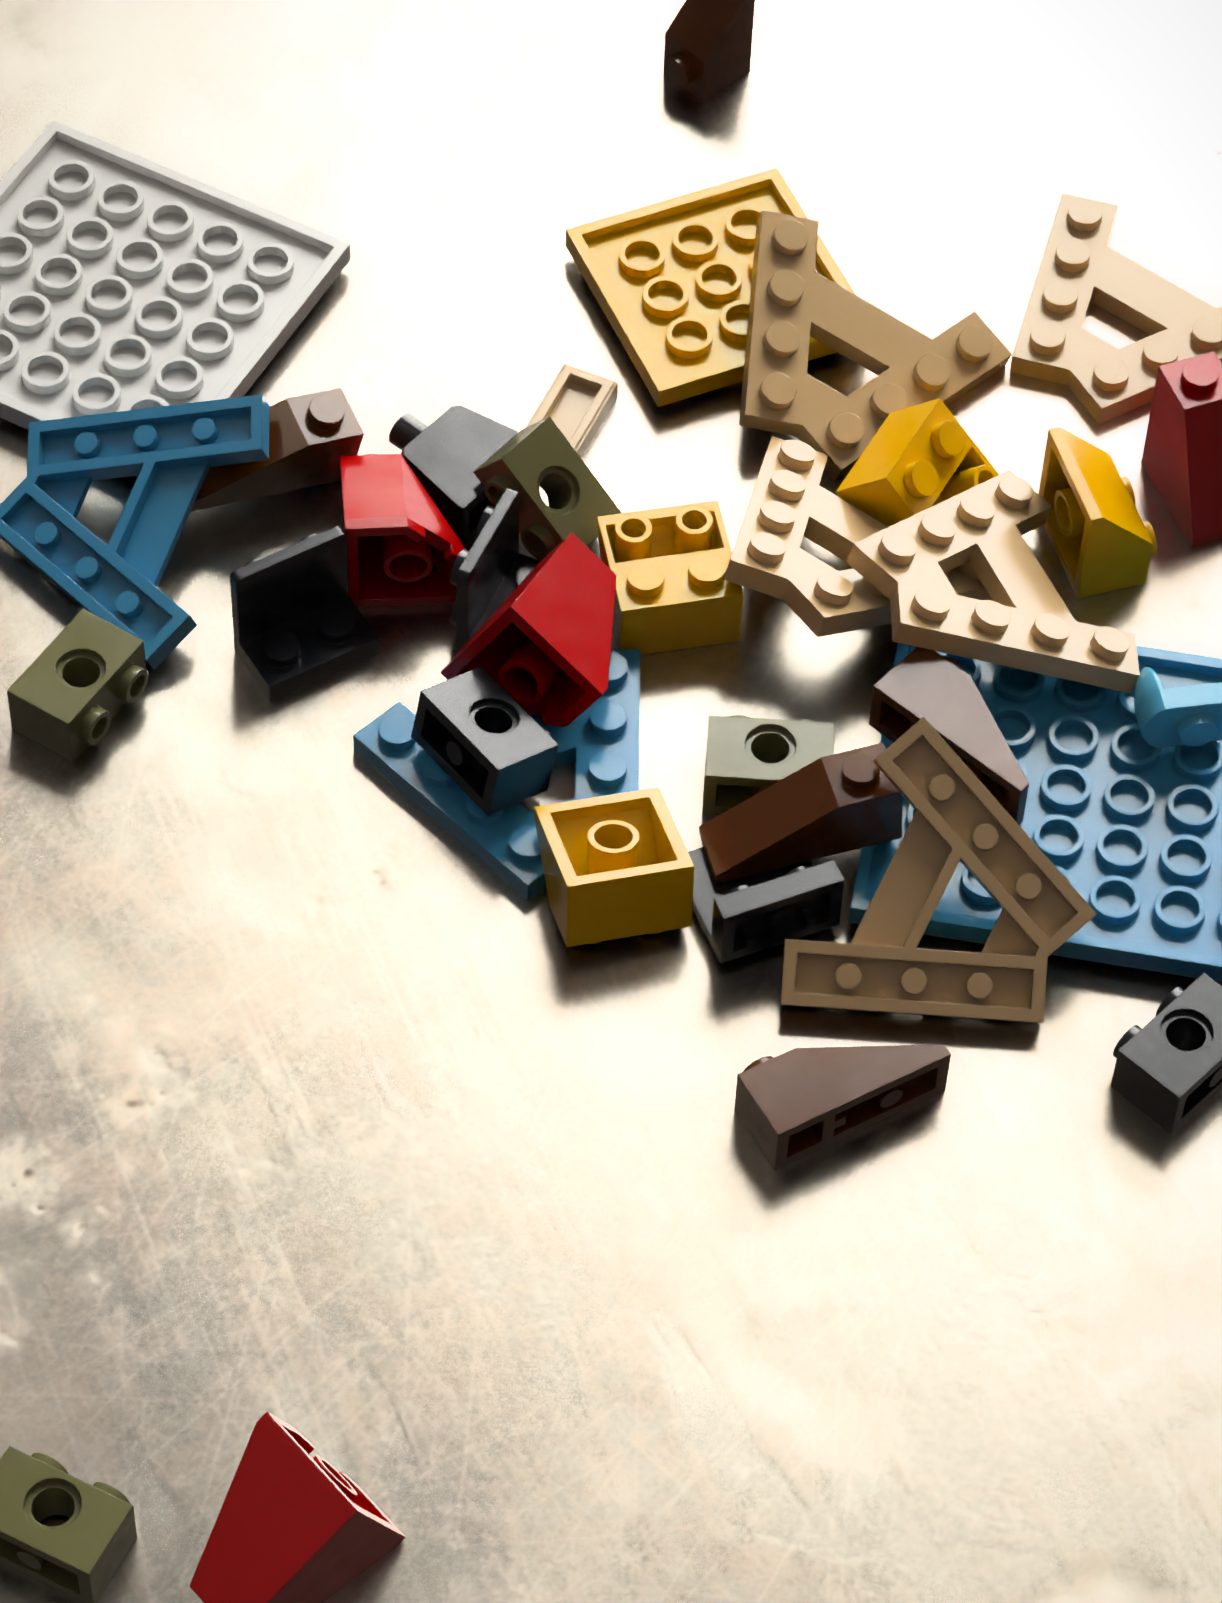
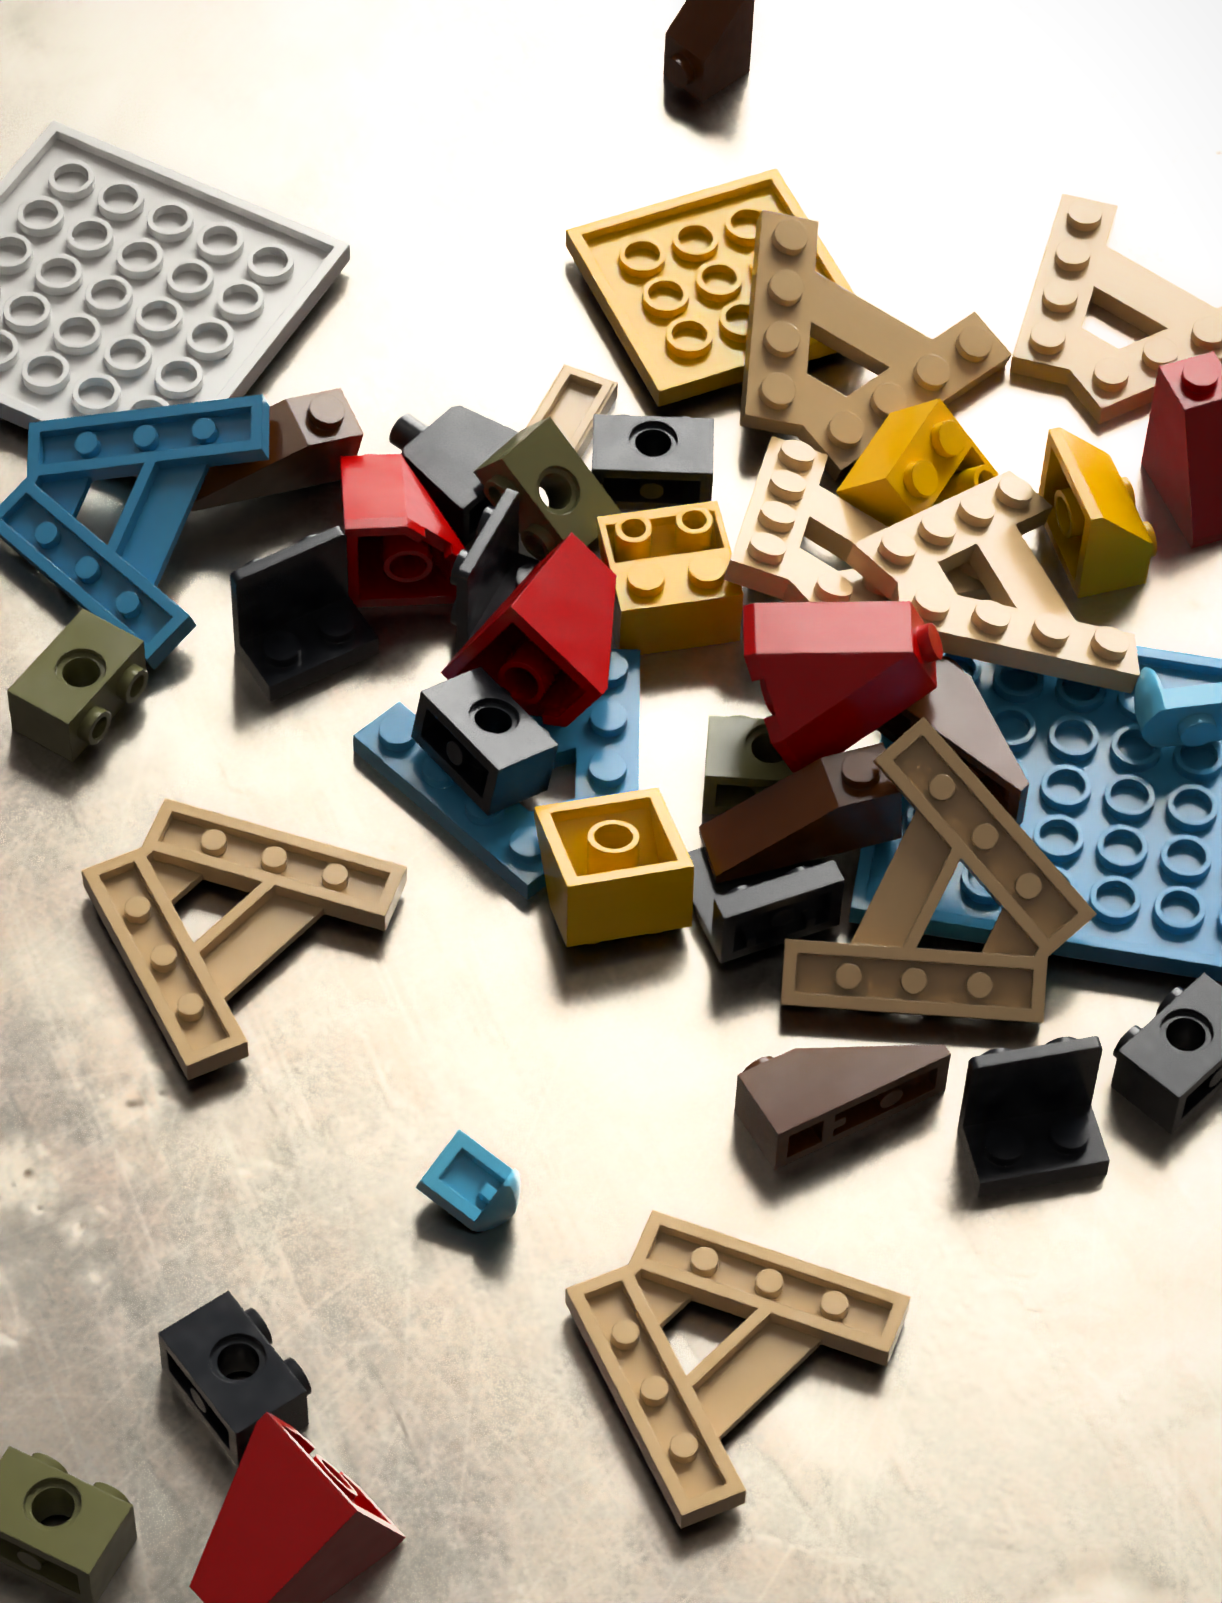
(223, 1340): none -> black brick
(288, 887): none -> tan plate
(472, 1184): none -> medium azure plate
(653, 460): none -> brick
(787, 1314): none -> tan plate
(836, 670): none -> red slope
(1032, 1116): none -> black bracket

